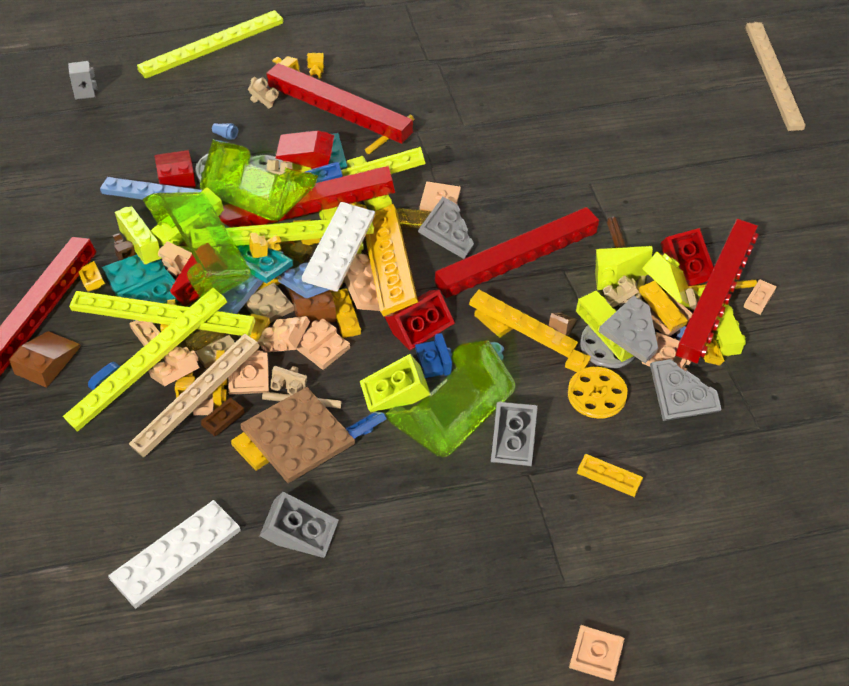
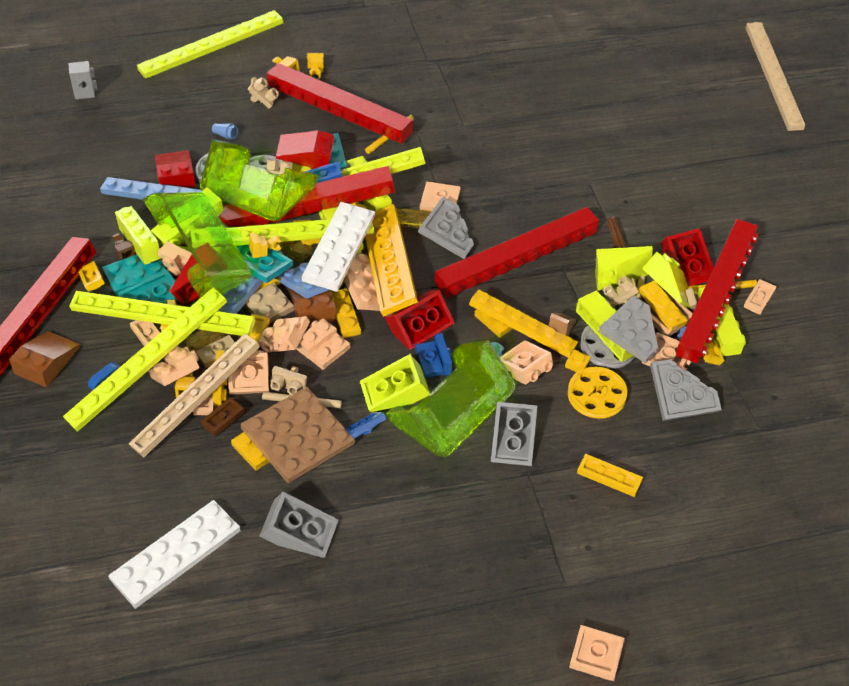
(527, 362): none -> light nougat plate

